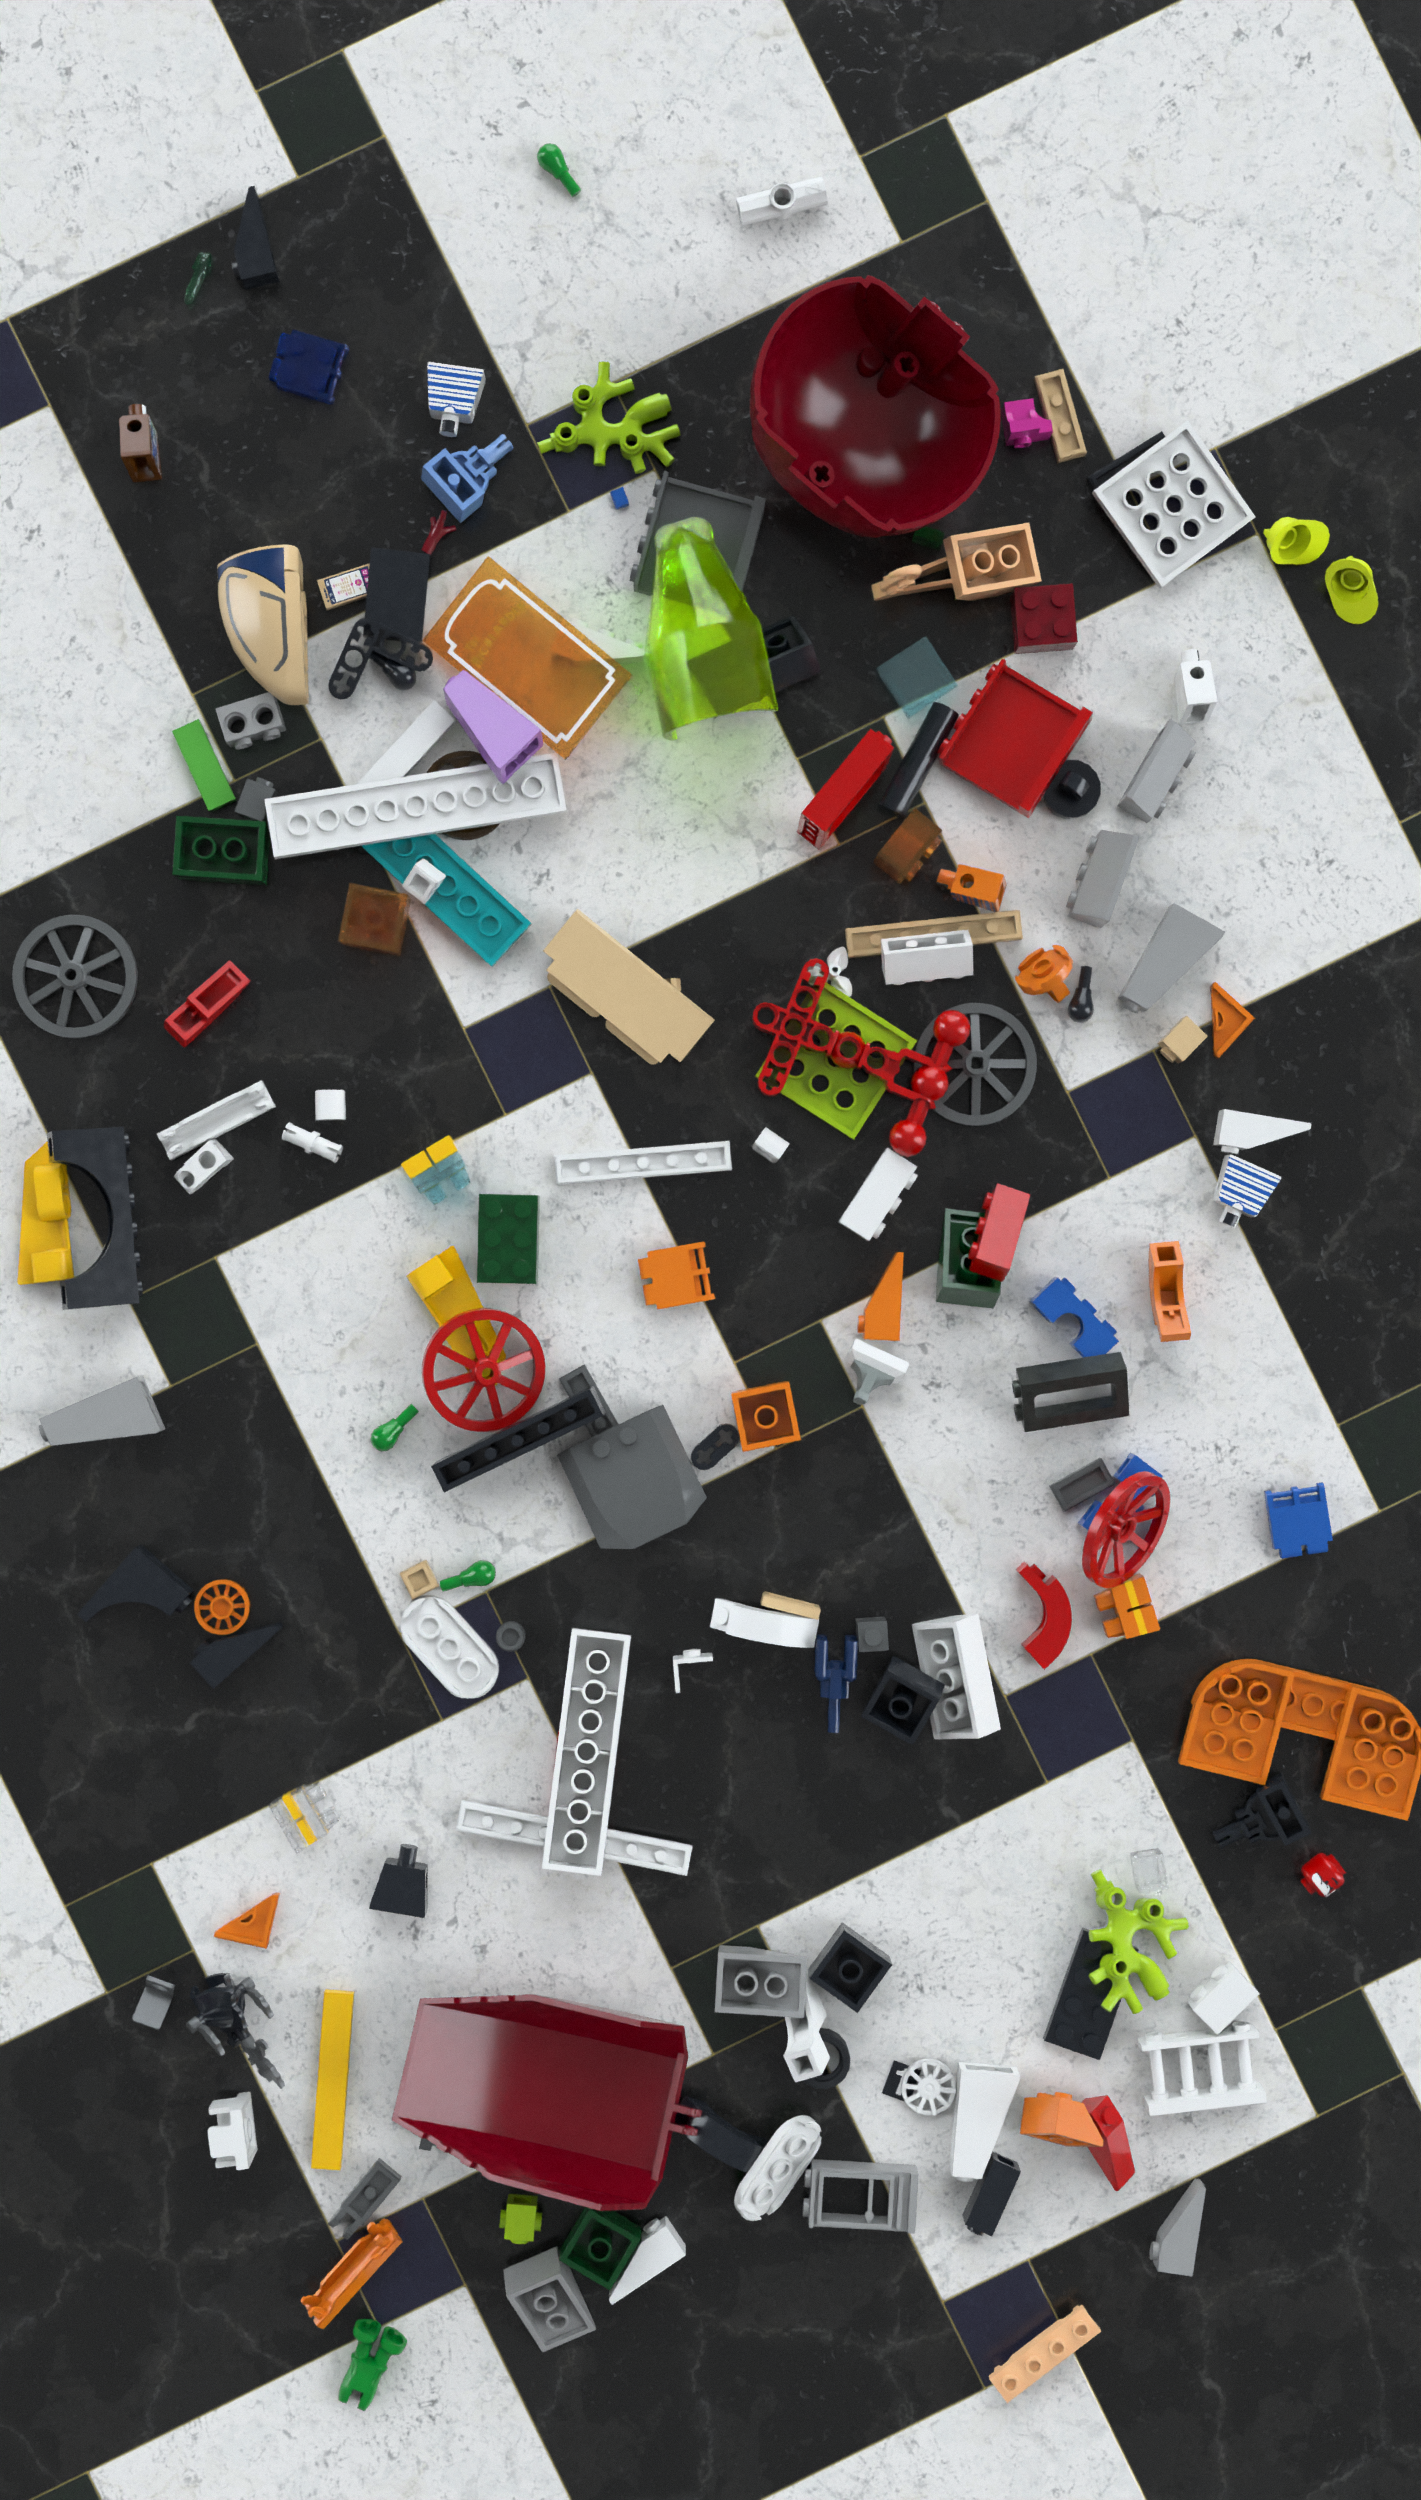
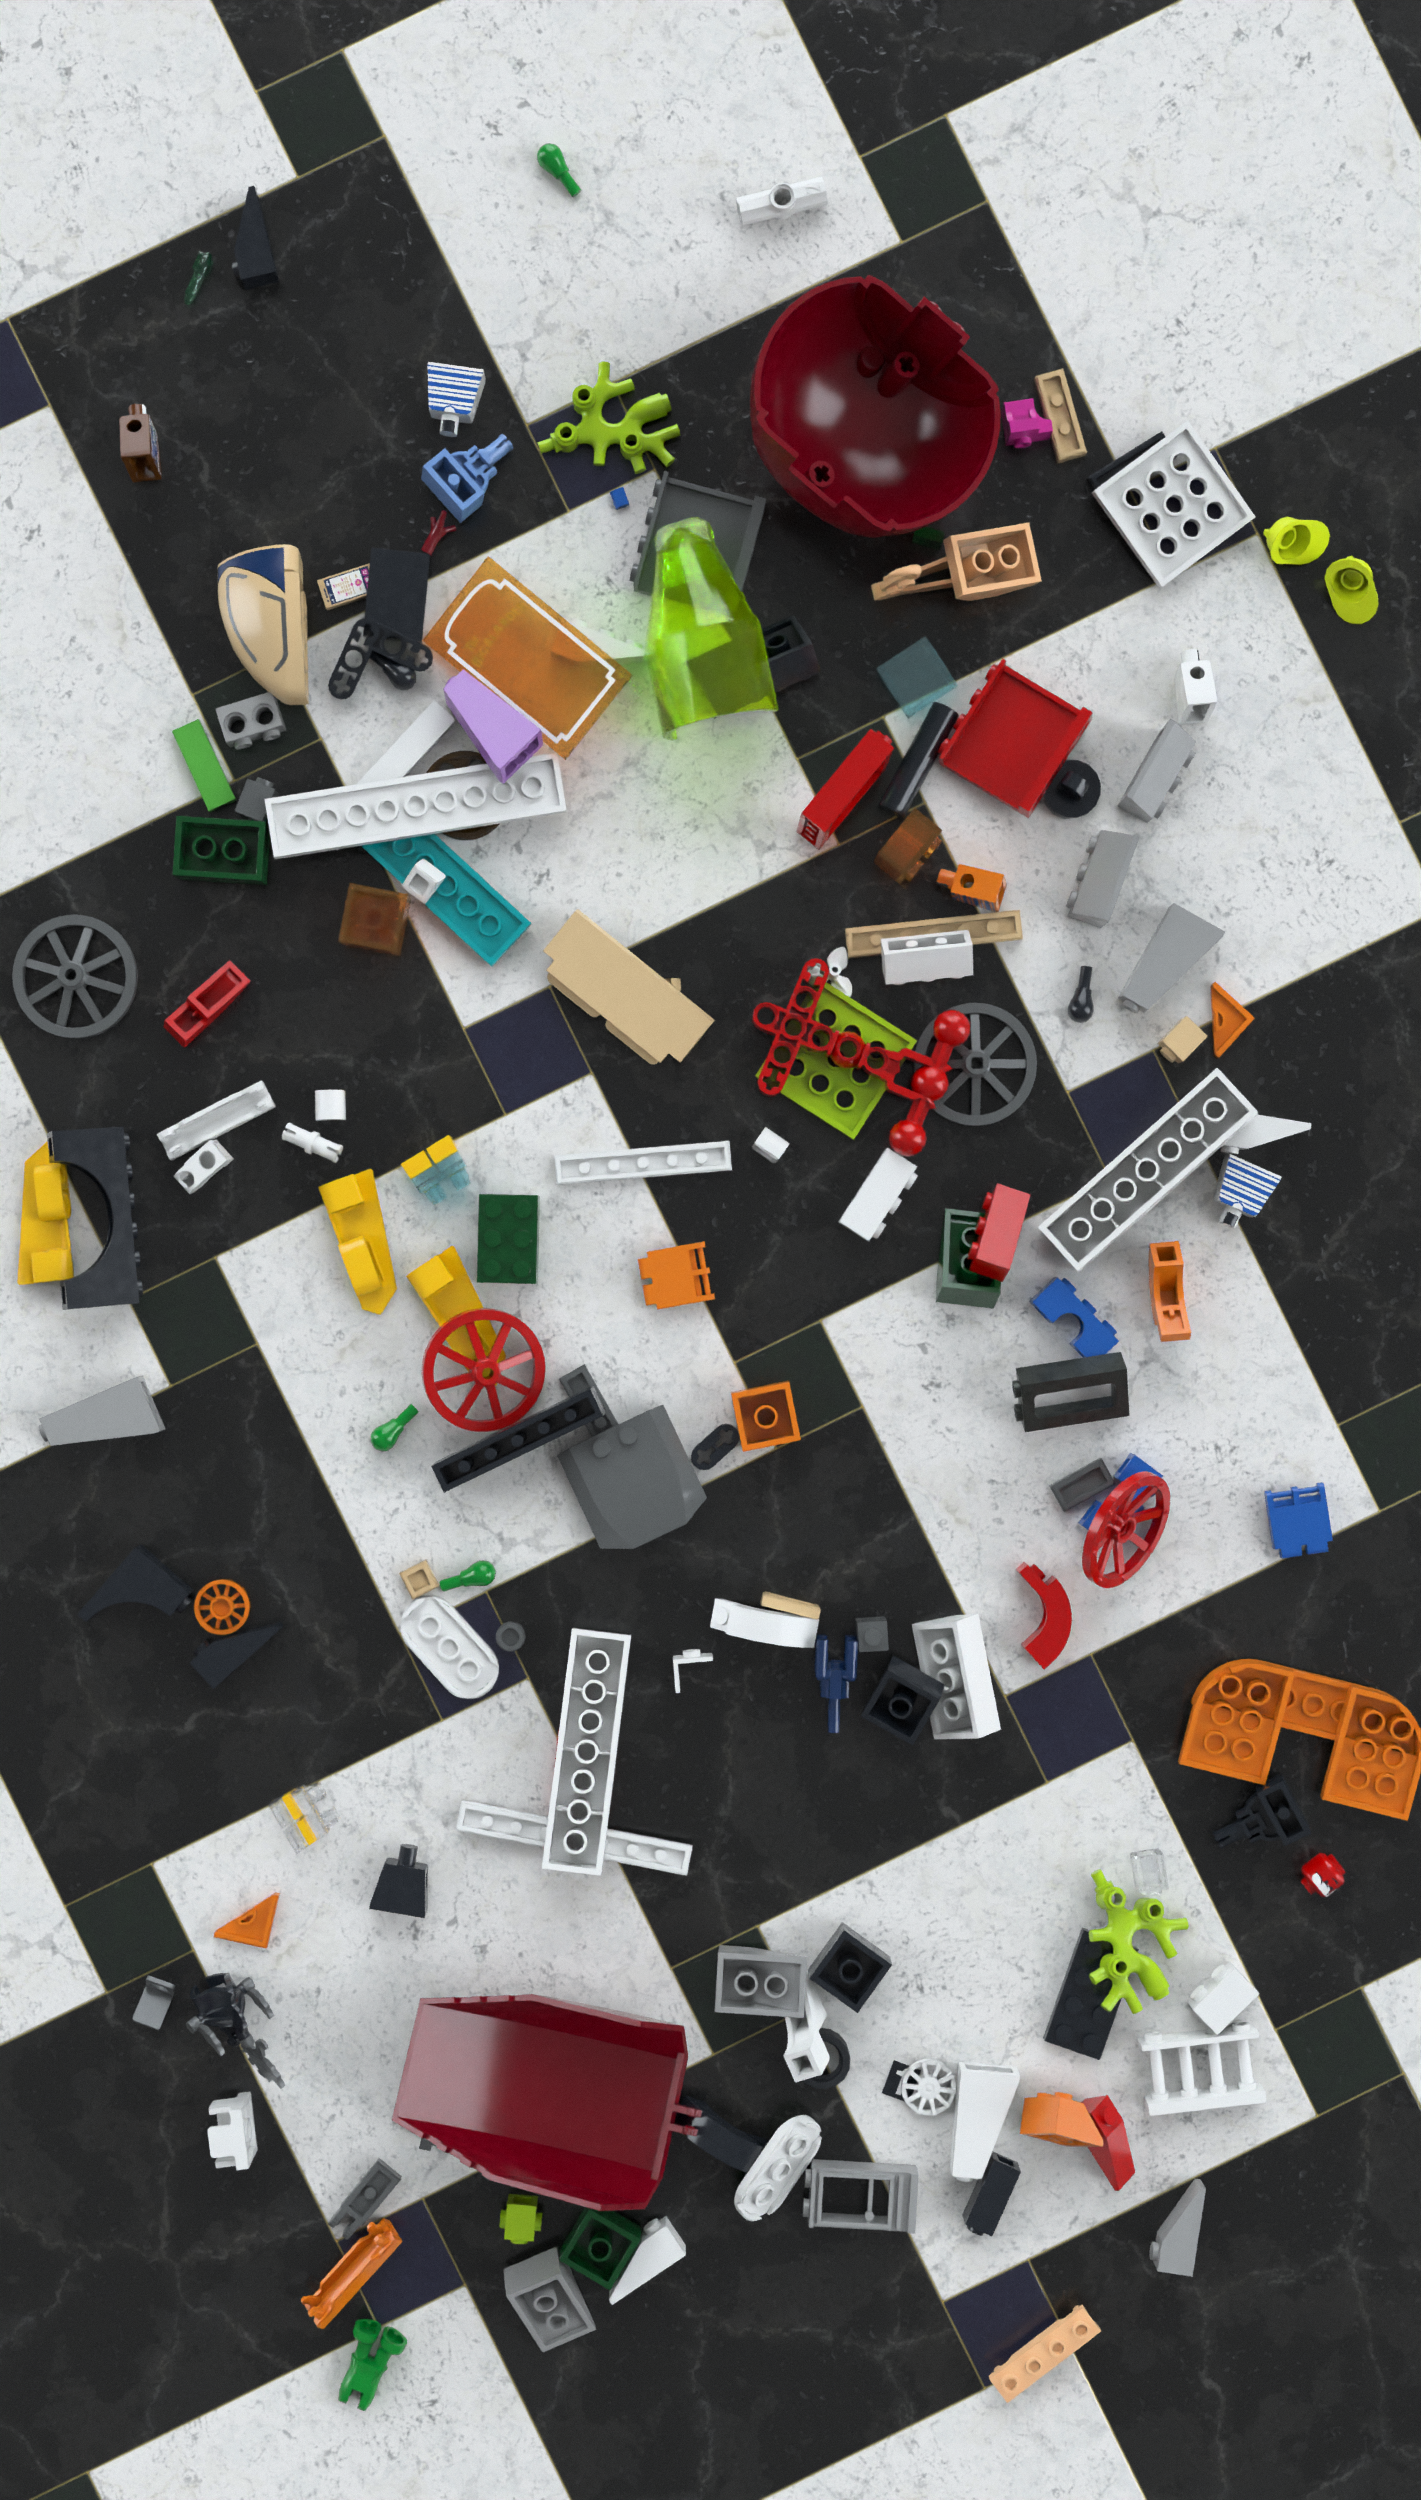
(307, 365): clear blue plate -> none
(332, 2079): yellow tile -> none
(362, 1238): none -> yellow panel
(873, 1369): piece -> none
(883, 1310): orange slope -> none
(1043, 618): dark red brick -> none
(1045, 973): orange tile -> none
(1132, 1609): orange hips -> none
(1148, 1170): none -> white brick

